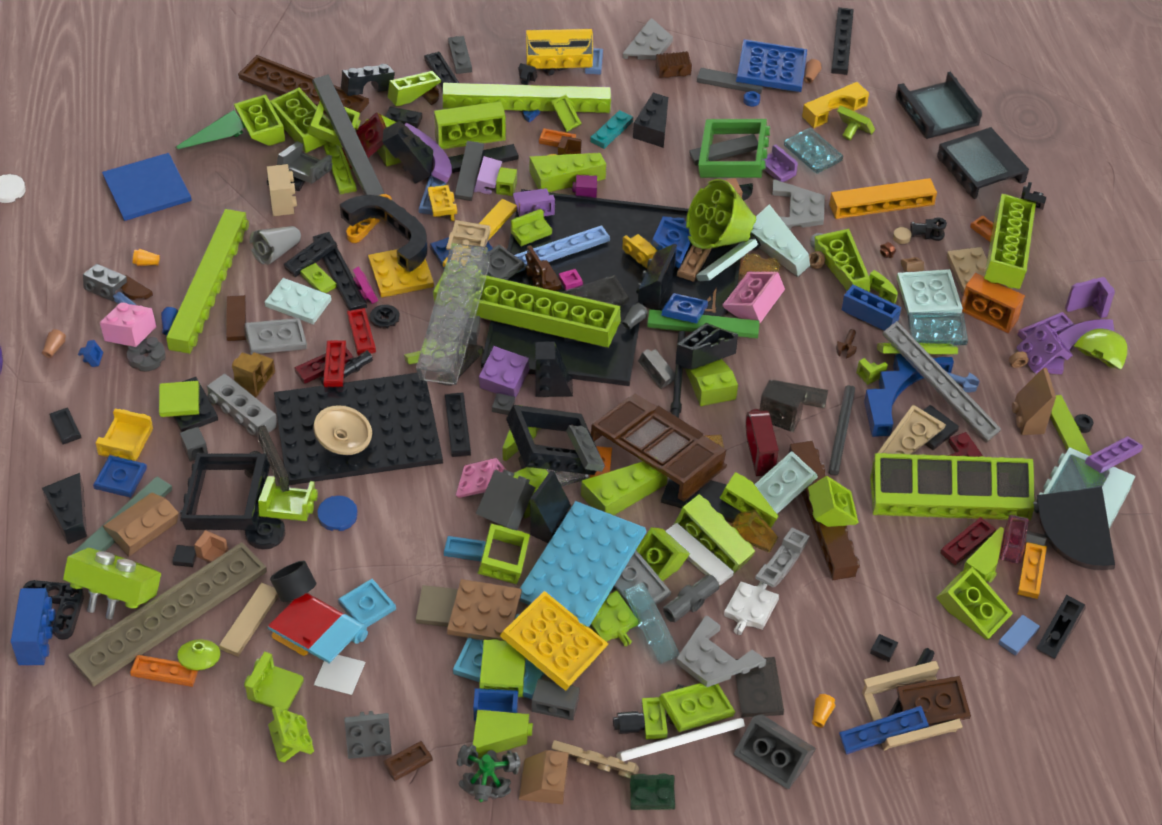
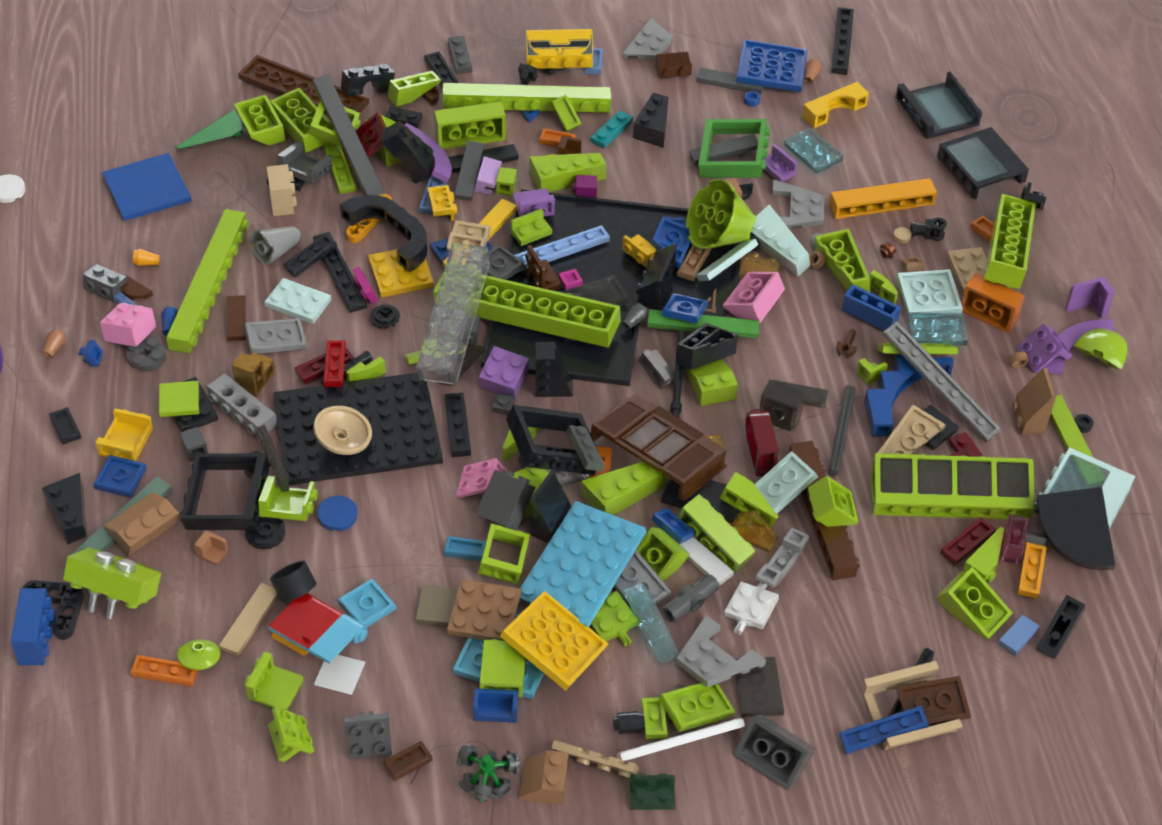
(167, 614): dark tan plate -> none
(184, 556): black tile -> none
(318, 278): lime plate -> none
(361, 331): red tile -> none
(372, 370): none -> lime slope
(500, 731): lime slope -> none
(554, 700): dark grey brick -> none
(673, 525): none -> blue plate
(823, 708): light orange cone -> none
(854, 121): lime tile -> none
(884, 648): black plate -> none
(969, 383): medium blue bar -> none
(1057, 322): medium lavender tile -> none
(1113, 454): medium lavender tile -> none

